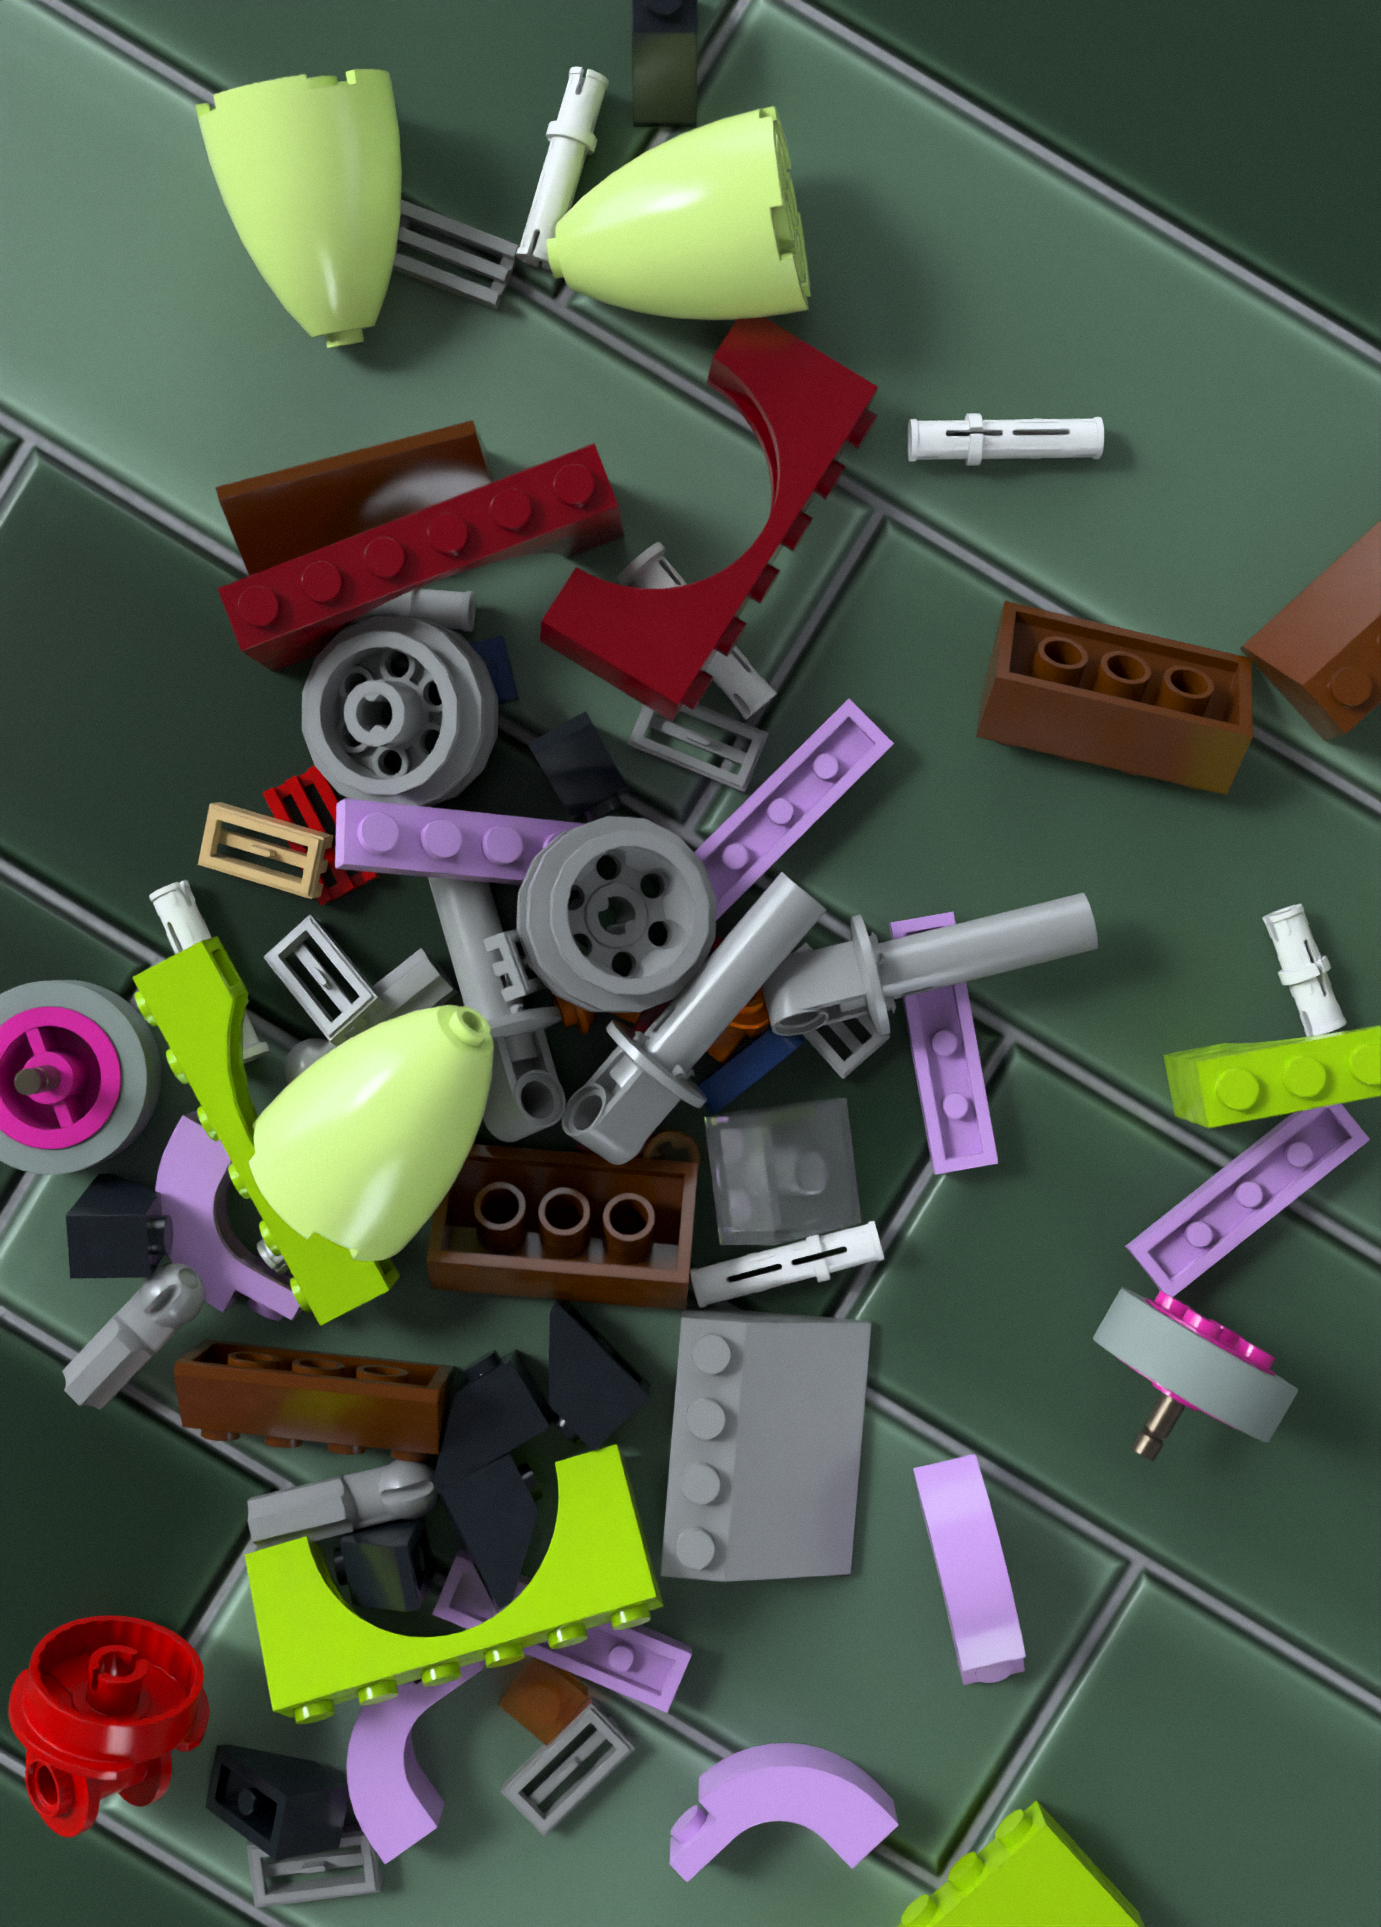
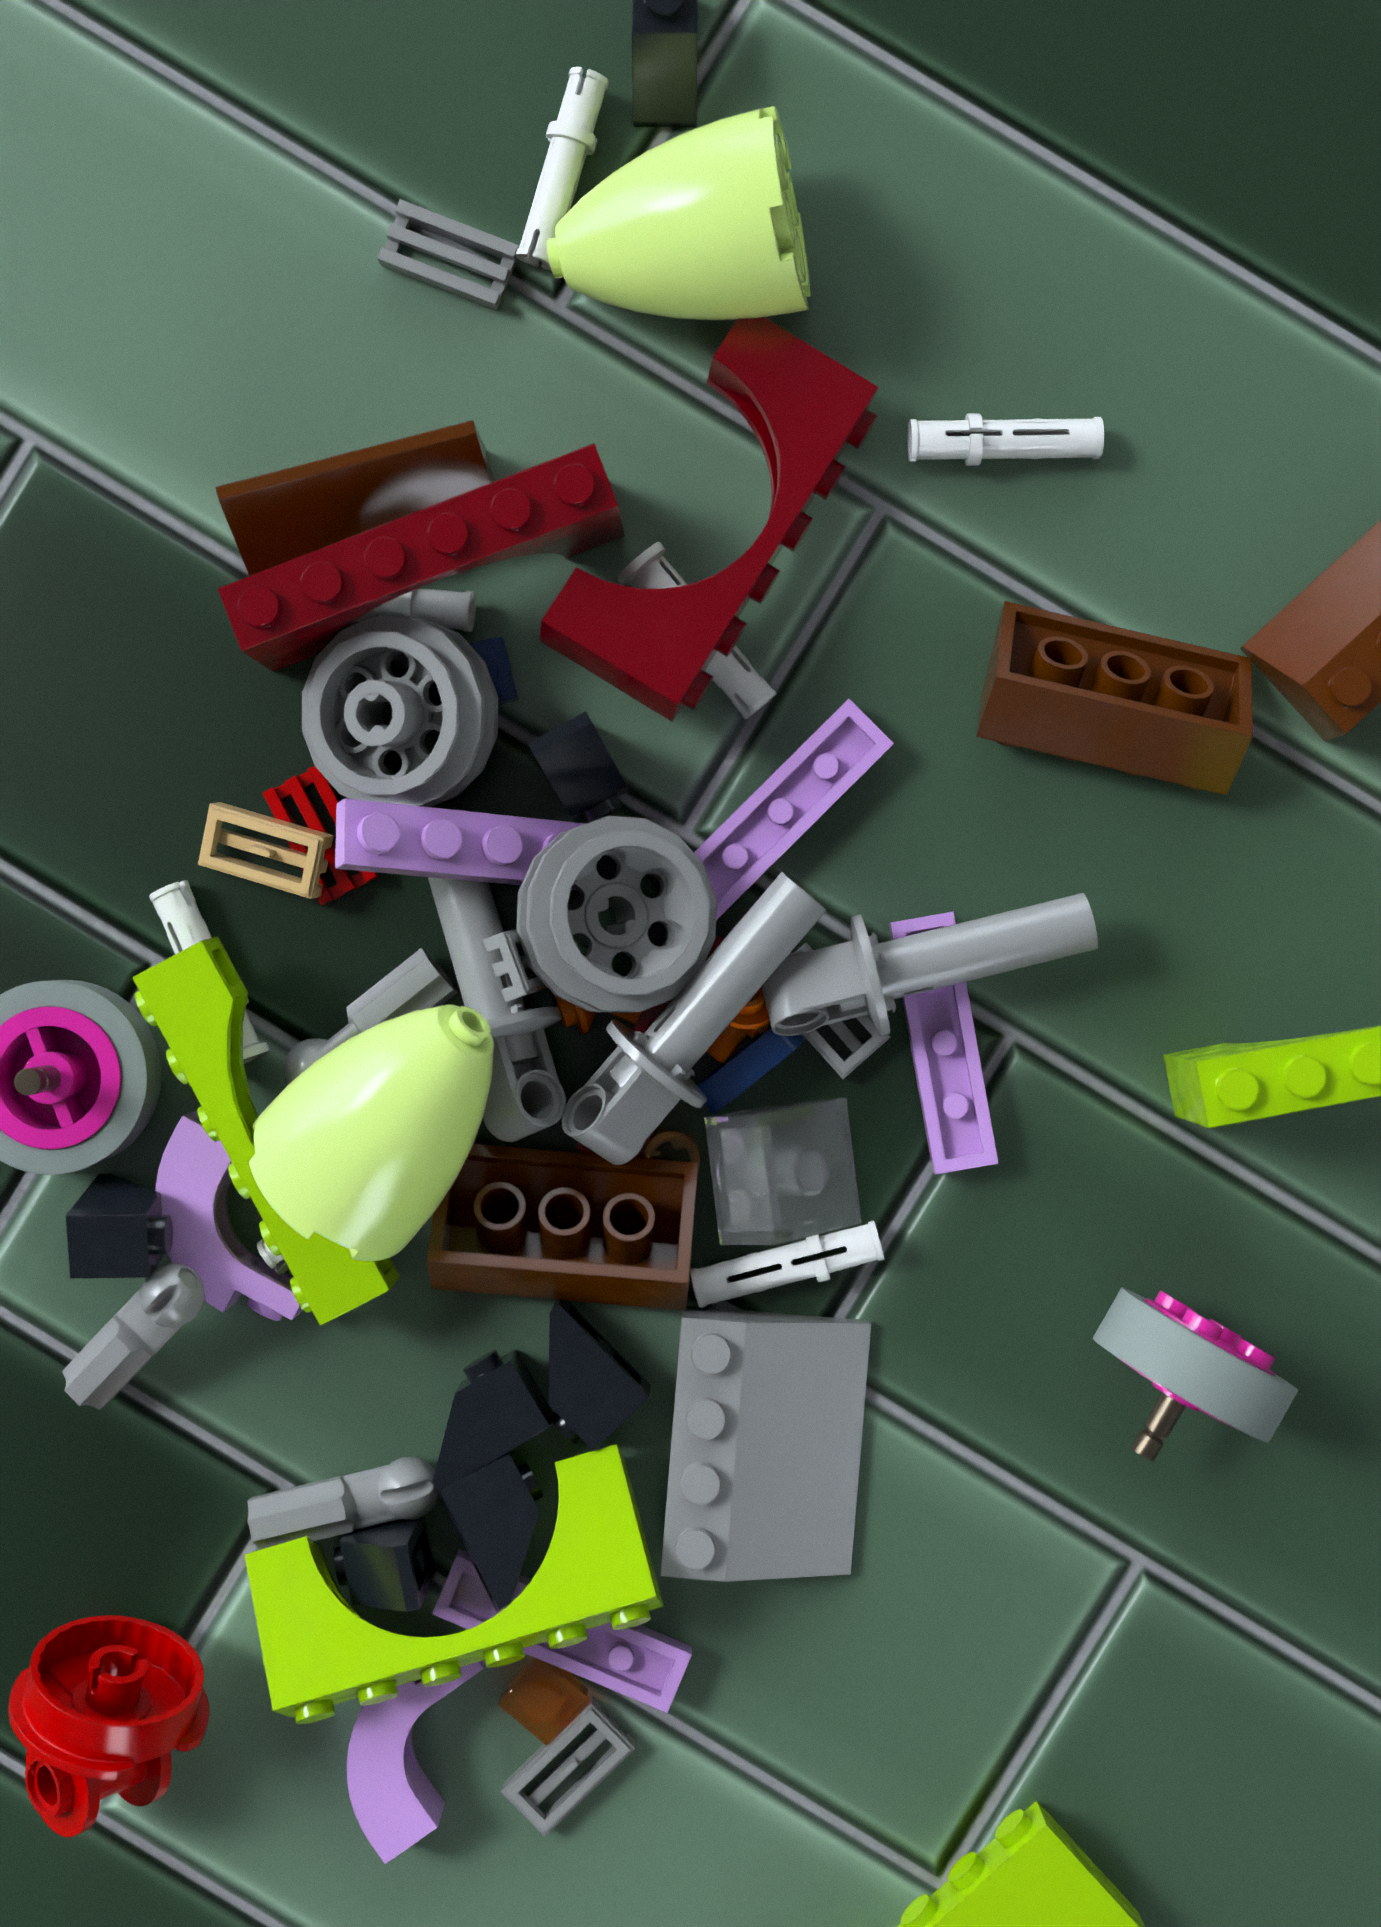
(278, 1801): black slope -> none
(313, 191): yellowish green cylinder -> none
(314, 1398): reddish brown slope -> none
(322, 1888): light grey tile -> none
(352, 1013): light grey tile -> none
(748, 760): light grey tile -> none
(787, 1785): lavender arch -> none
(971, 1570): lavender arch -> none
(1245, 1195): lavender plate -> none
(1304, 970): white pin -> none

